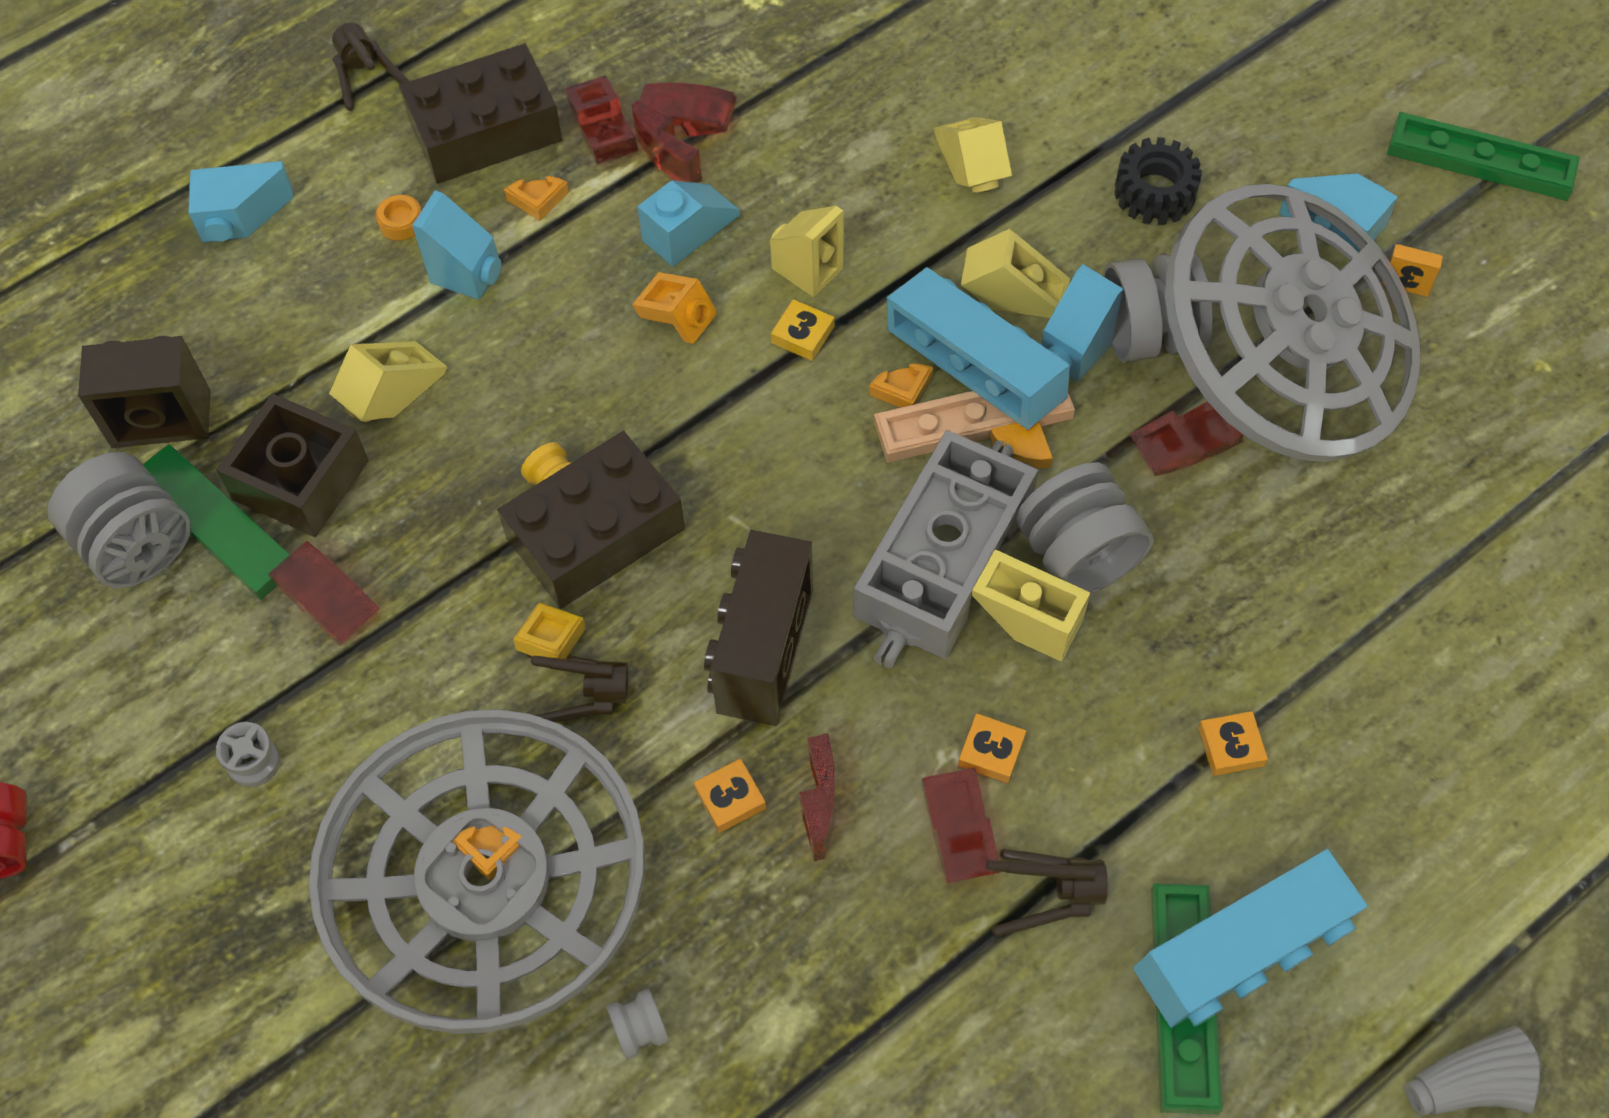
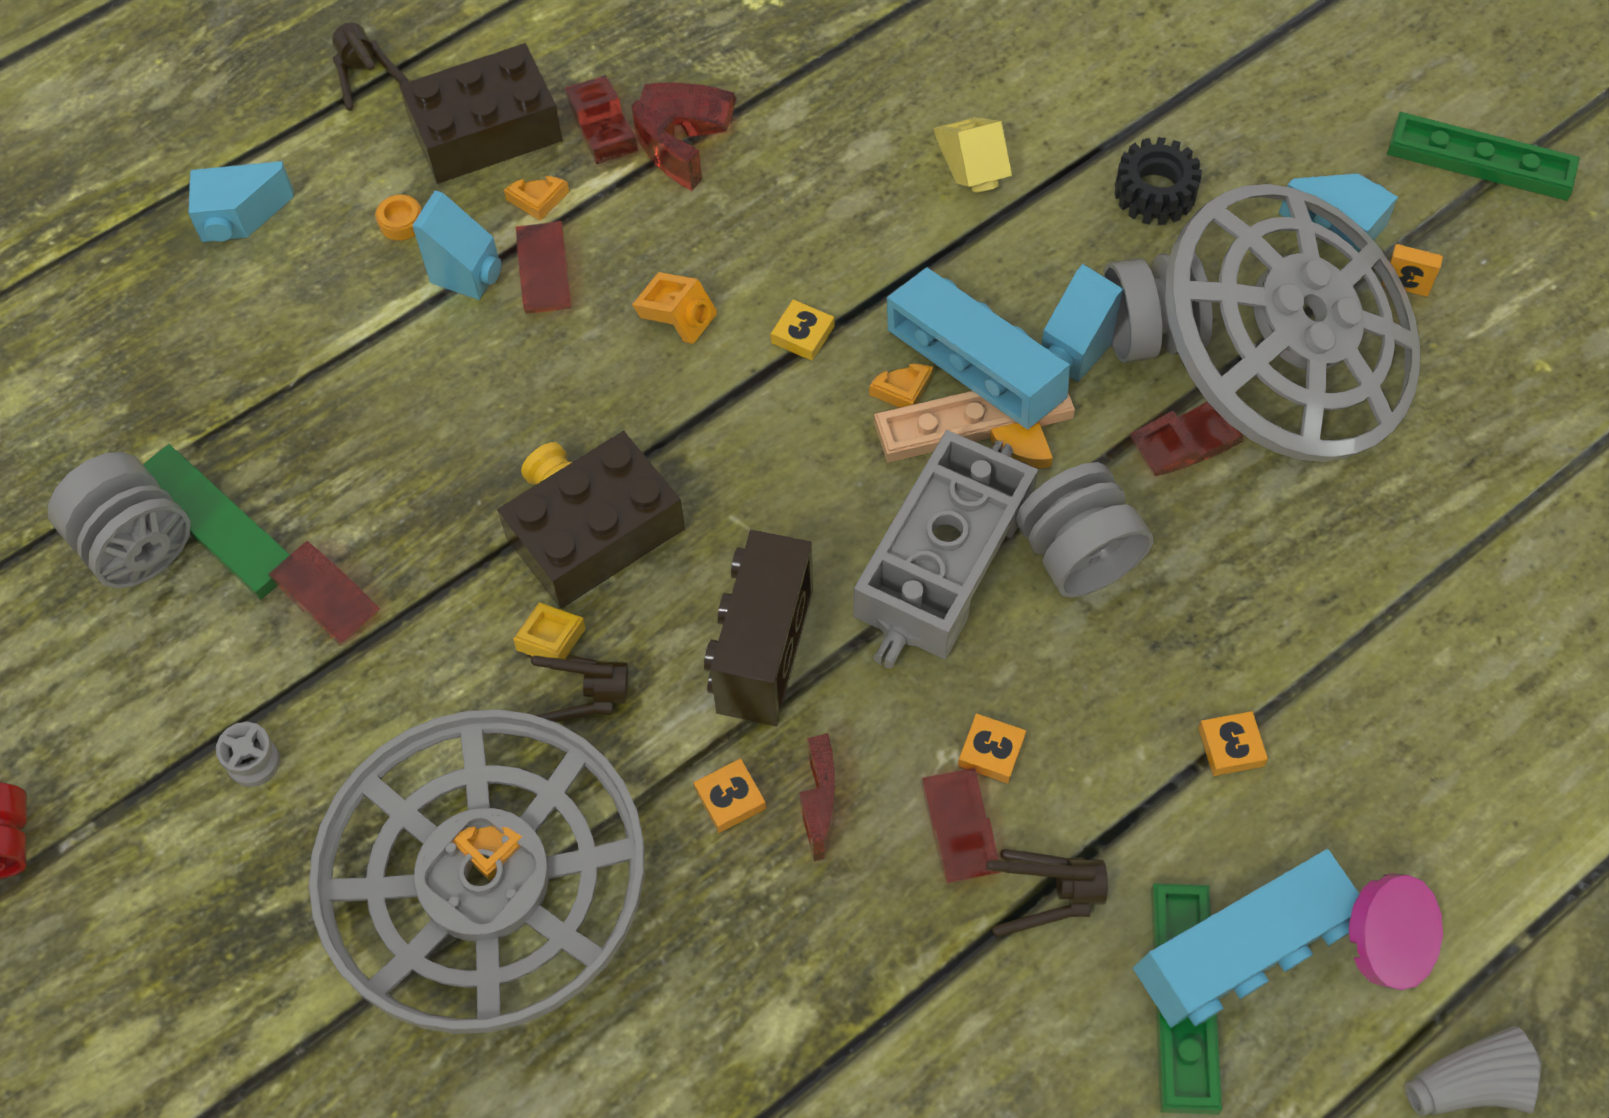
(144, 391): dark brown brick -> none
(293, 465): dark brown brick -> none
(384, 378): light yellow slope -> none
(543, 267): none -> clear red slope
(637, 1023): light grey wheel -> none
(683, 218): medium azure slope -> none
(810, 248): light yellow slope -> none
(1013, 276): light yellow slope -> none
(1031, 604): light yellow slope -> none
(1396, 931): none -> dark pink tile

